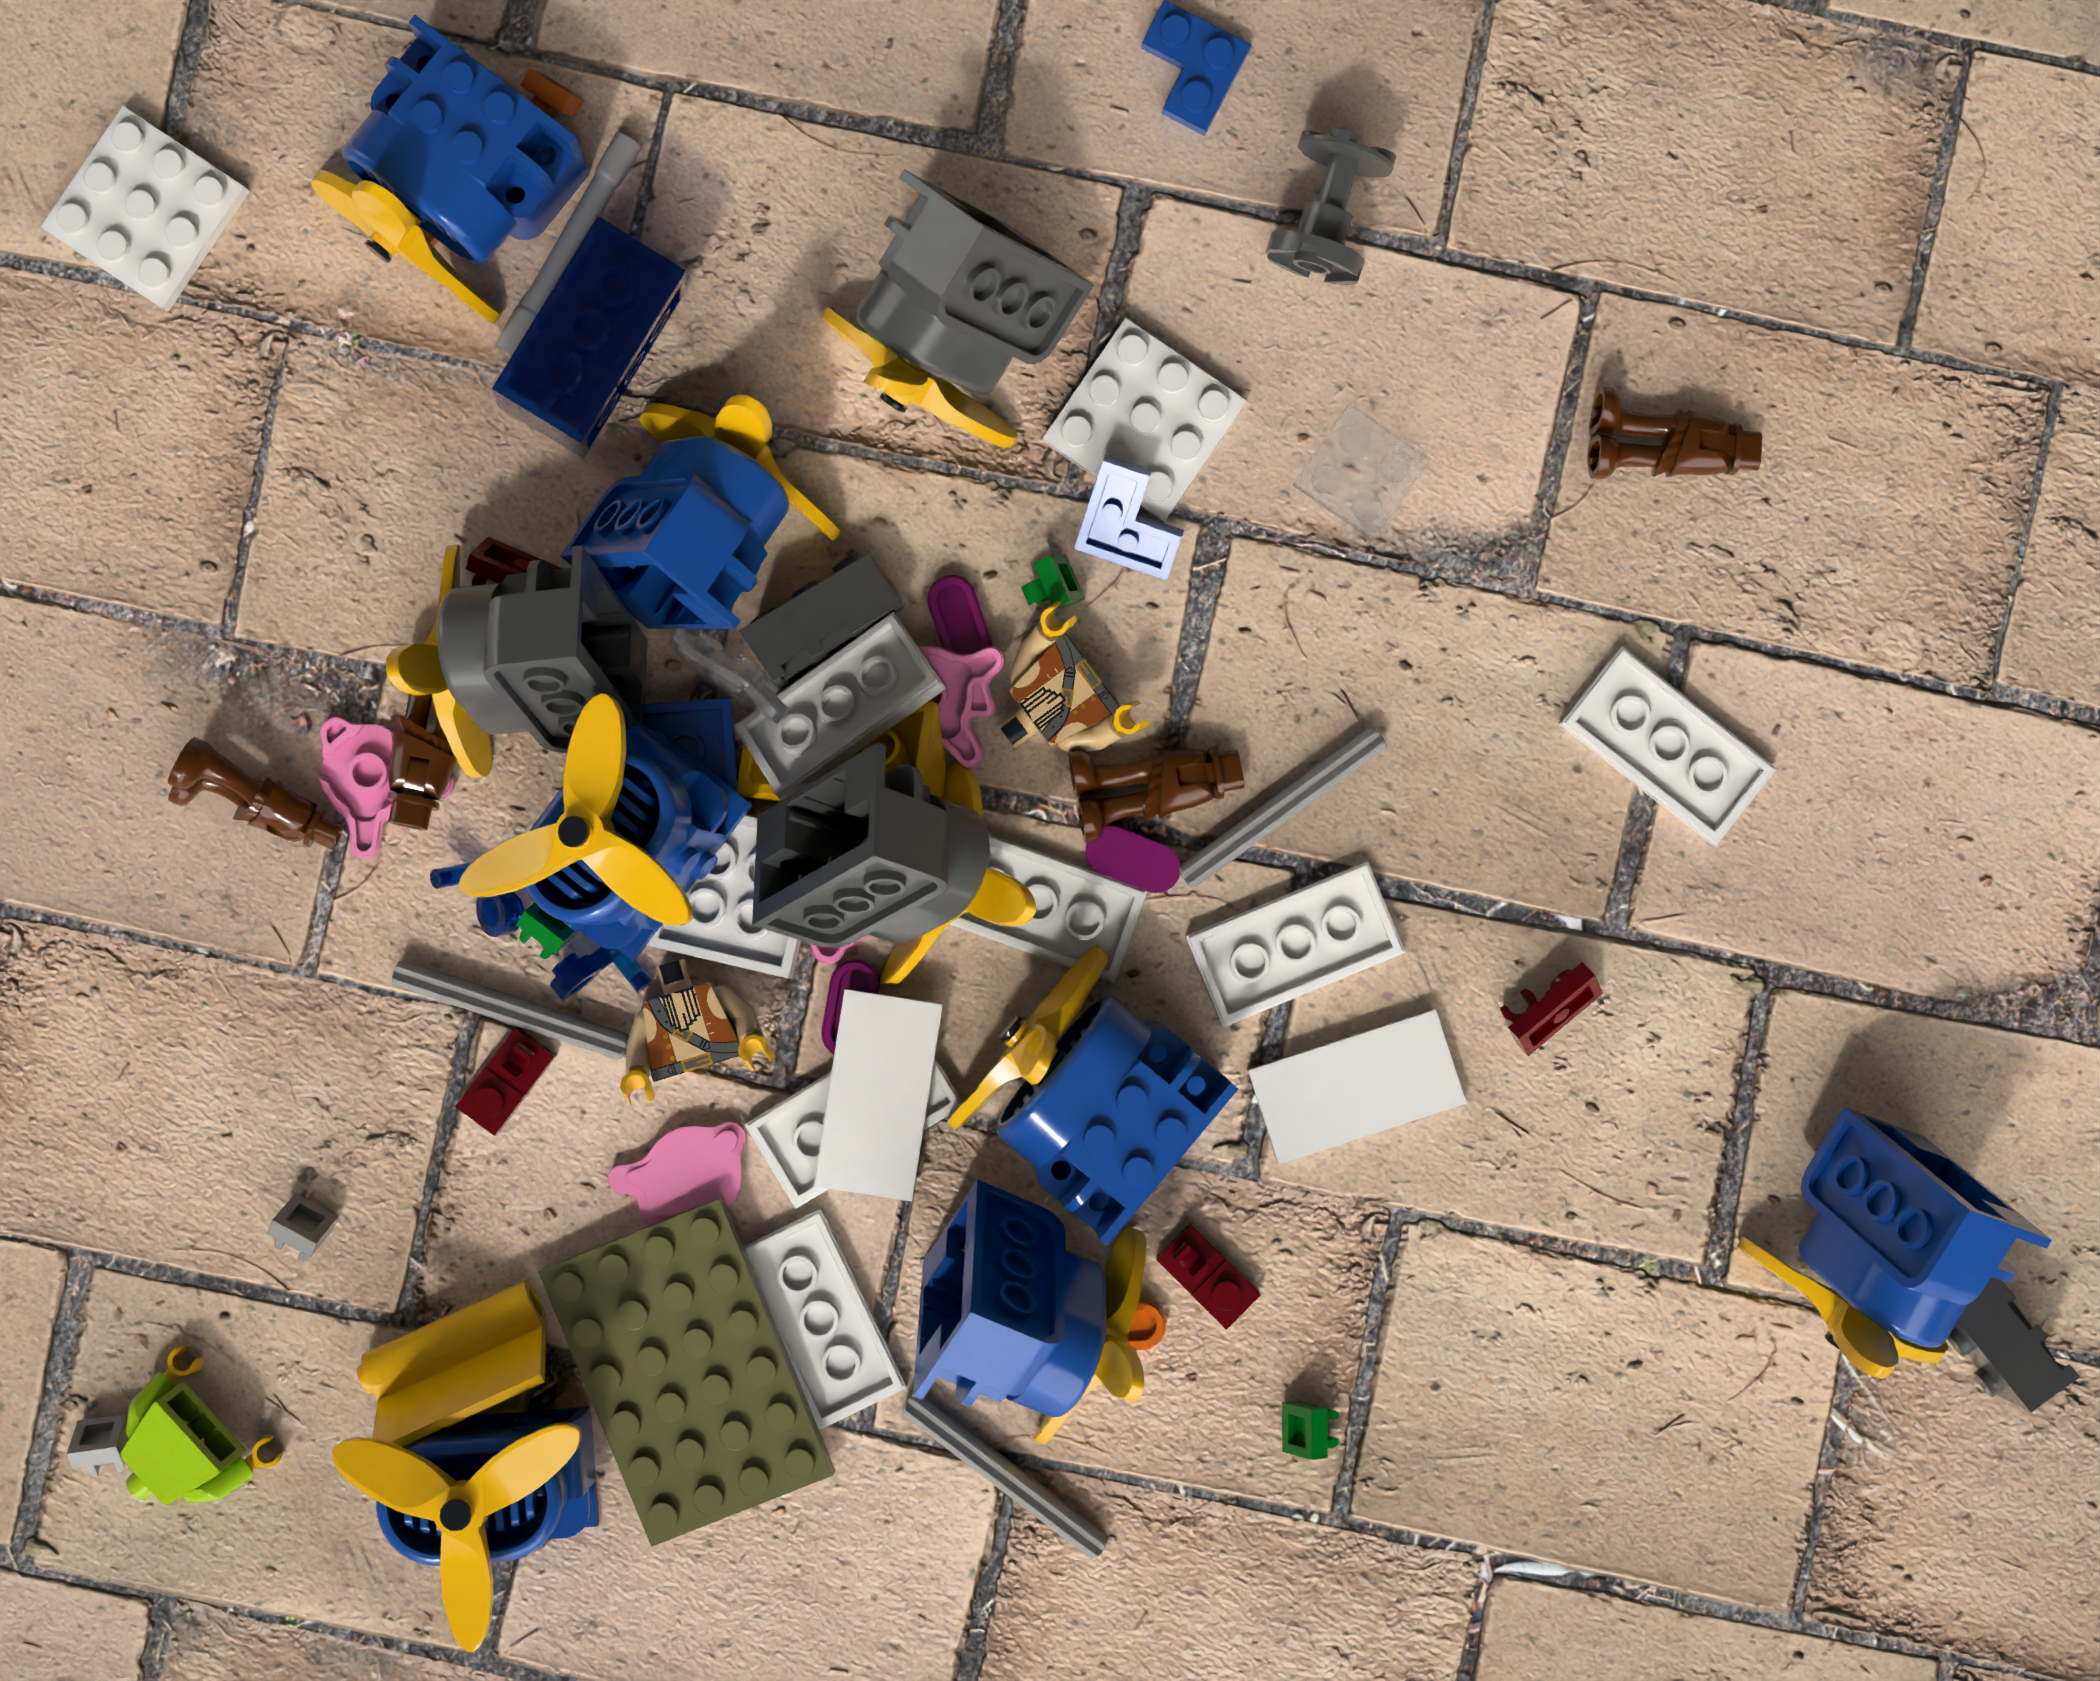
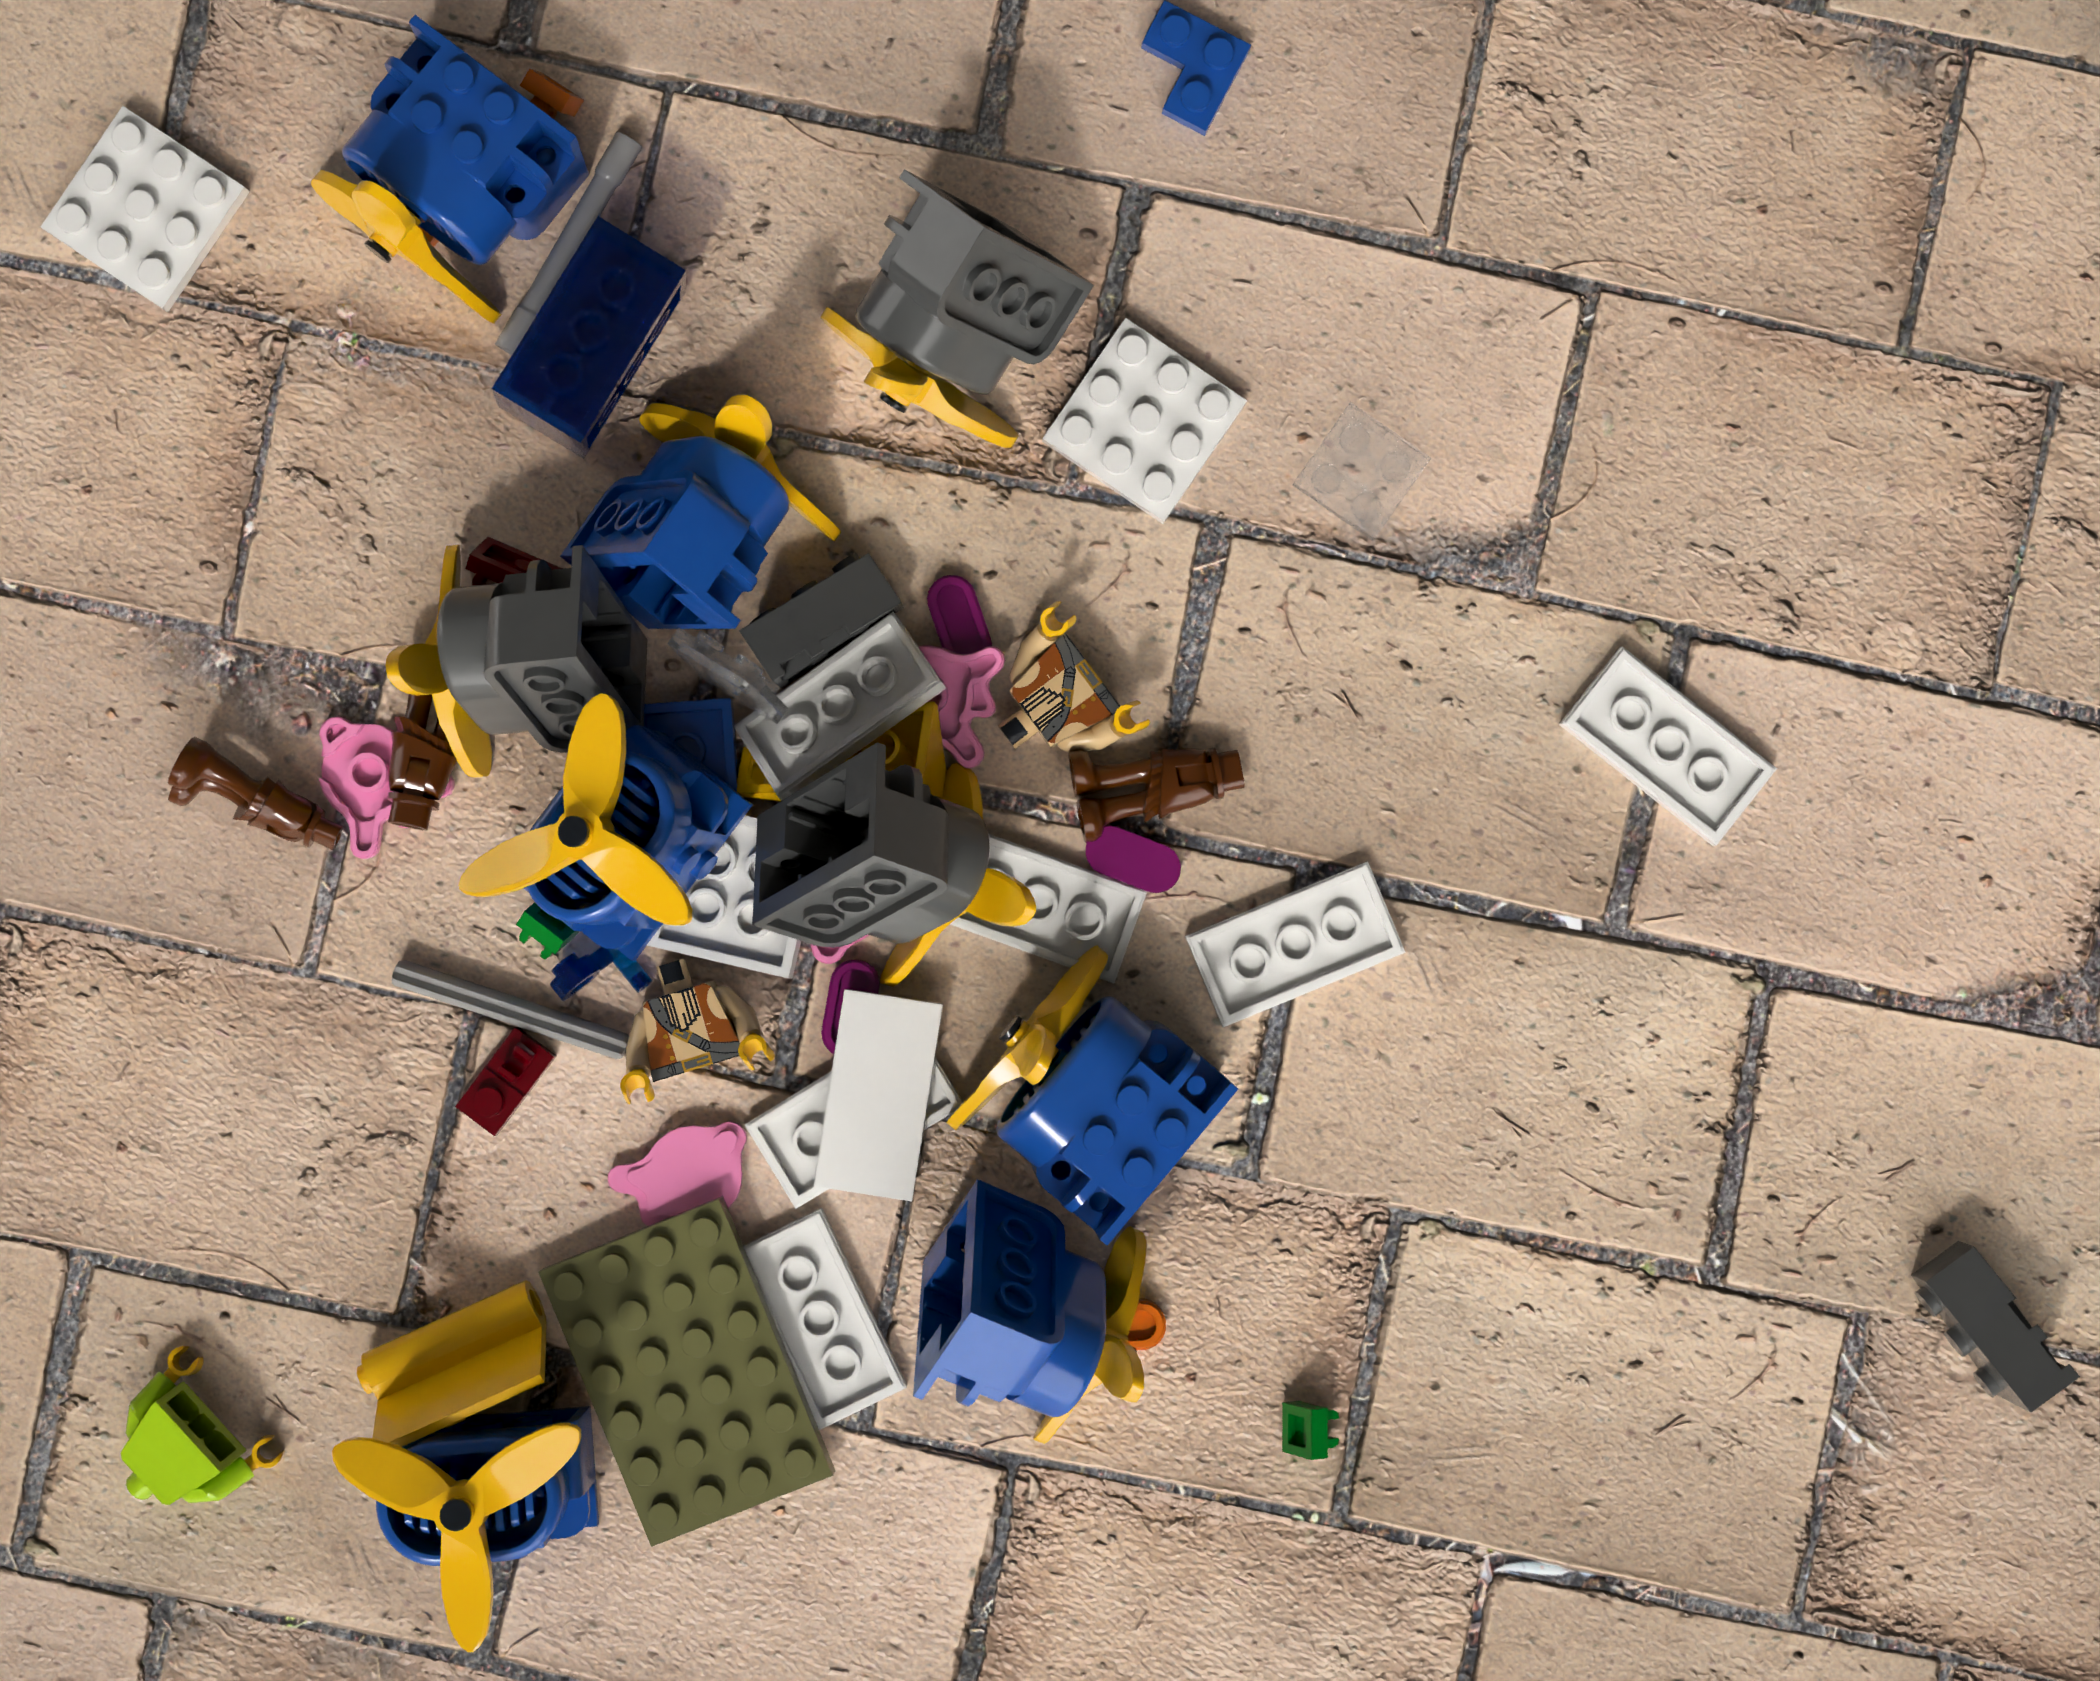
(98, 1443): light grey tile -> none
(302, 1226): light grey tile -> none
(495, 913): clear blue plate -> none
(1006, 1476): light grey axle -> none
(1054, 583): green tile -> none
(1115, 529): plate -> none
(1208, 1276): dark red plate -> none
(1282, 807): light grey axle -> none
(1324, 223): dark grey piece -> none
(1356, 1086): white tile -> none
(1566, 998): dark red plate -> none
(1689, 447): reddish brown piece -> none
(1897, 1240): blue brick -> none

